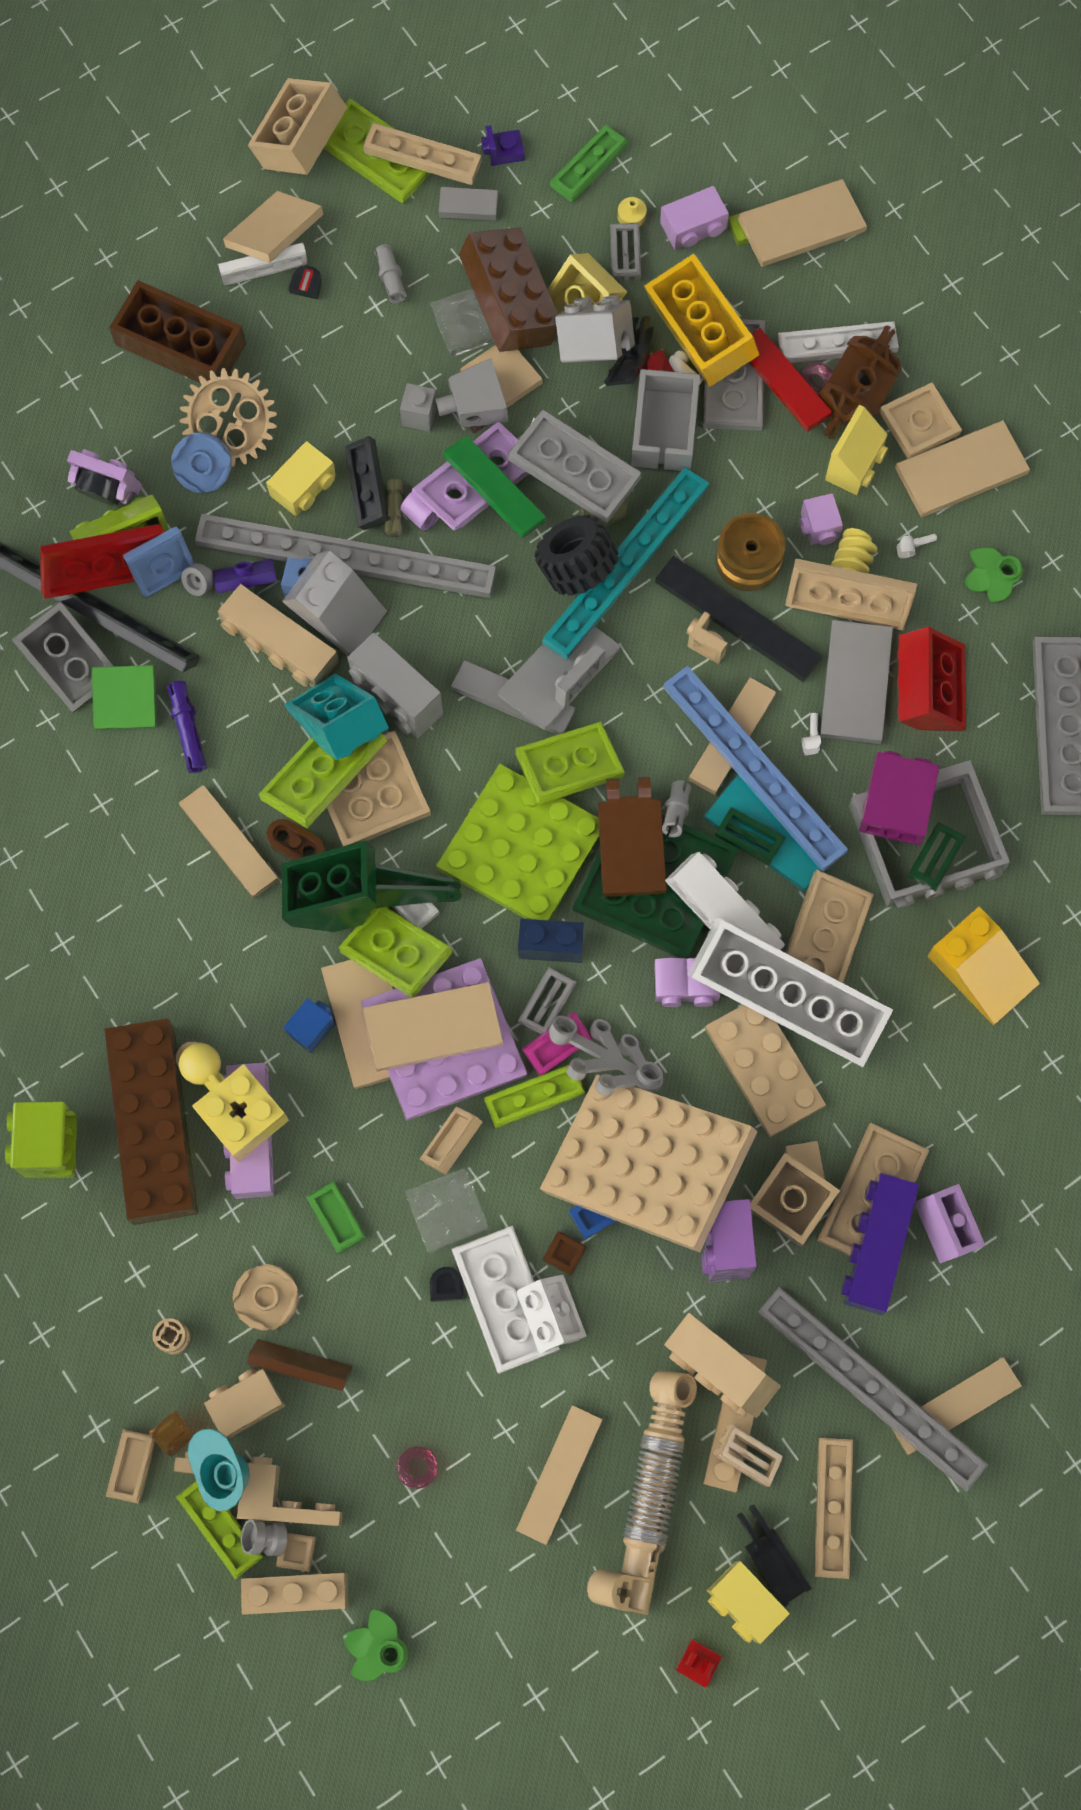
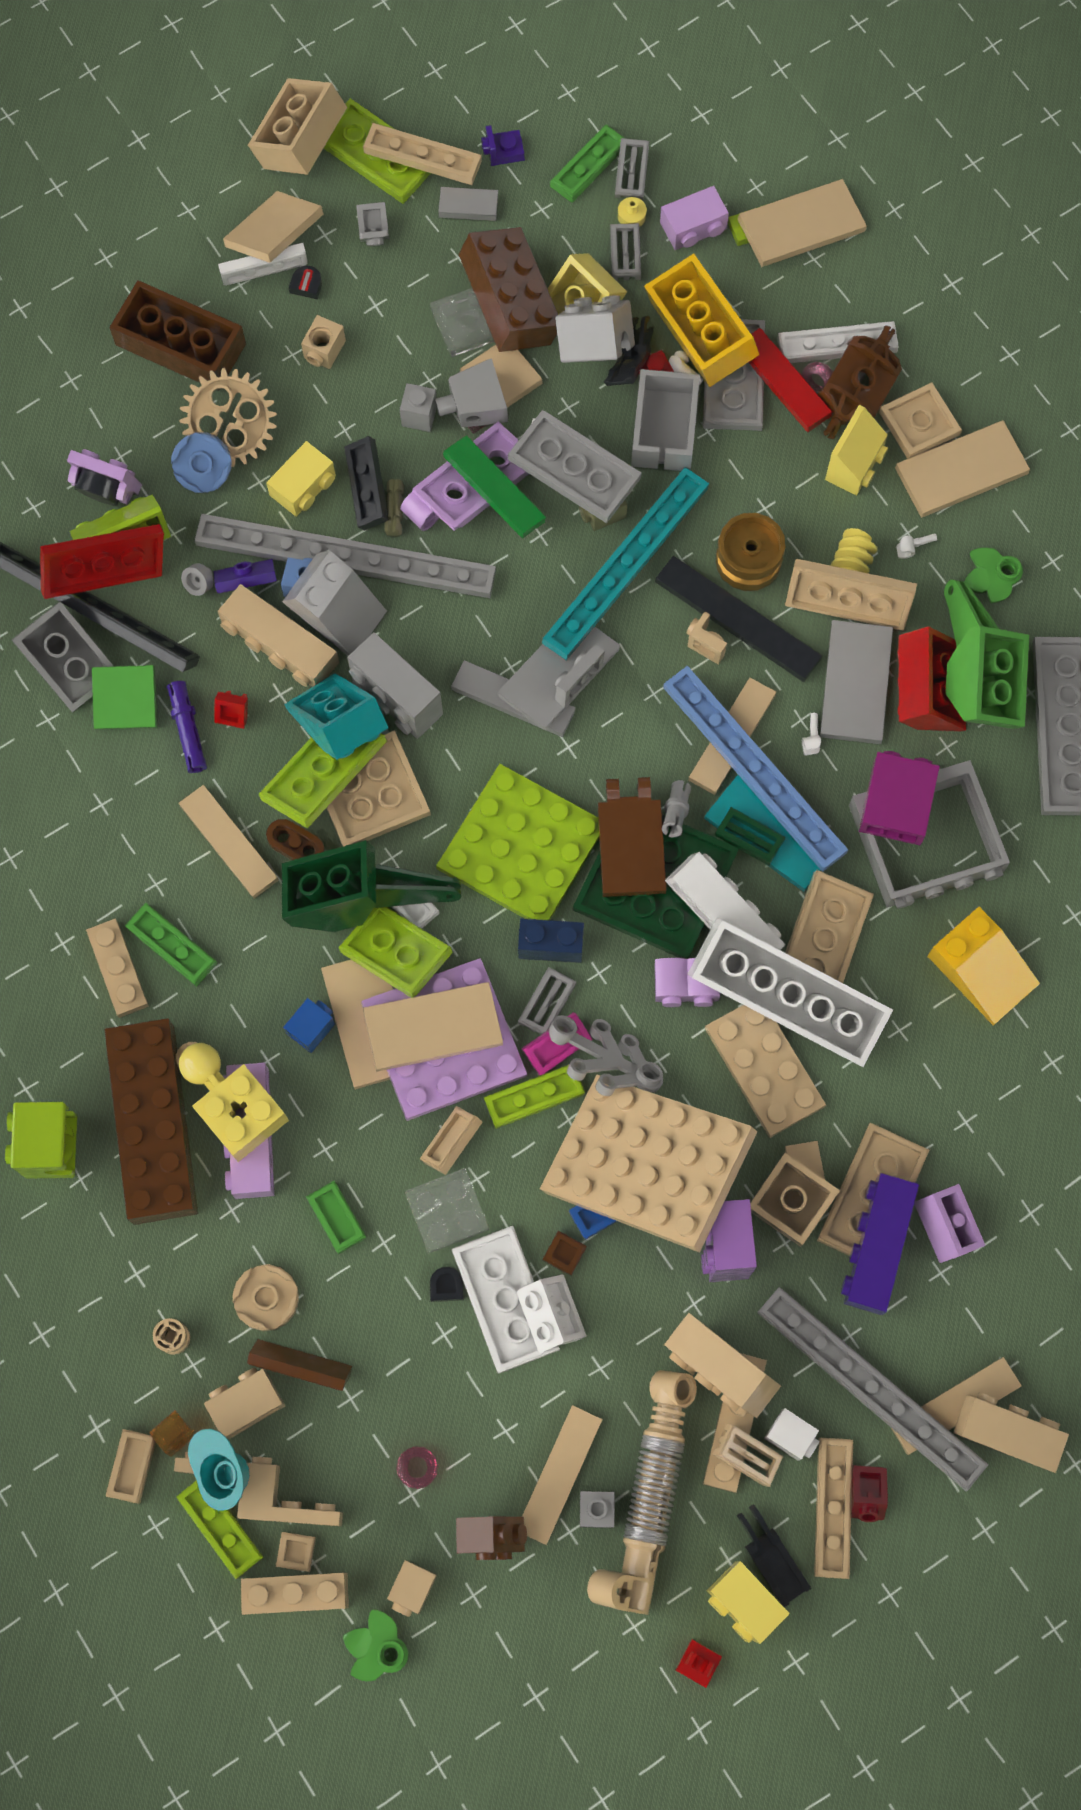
(117, 968): none -> tan plate
(159, 561): medium blue tile -> none
(171, 944): none -> bright green tile
(231, 709): none -> red tile
(262, 1537): light grey wheel -> none
(323, 331): none -> tan brick
(372, 223): none -> light grey bracket
(390, 273): light grey pin -> none
(411, 1588): none -> tan brick
(491, 1536): none -> reddish brown brick
(569, 762): lime tile -> none
(576, 555): black tyre -> none
(597, 1509): none -> light grey brick
(629, 192): none -> light grey tile
(793, 1435): none -> white brick
(821, 520): lavender brick -> none
(869, 1493): none -> dark red bracket
(924, 878): dark green tile -> none
(988, 666): none -> bright green slope
(1011, 1431): none -> tan brick

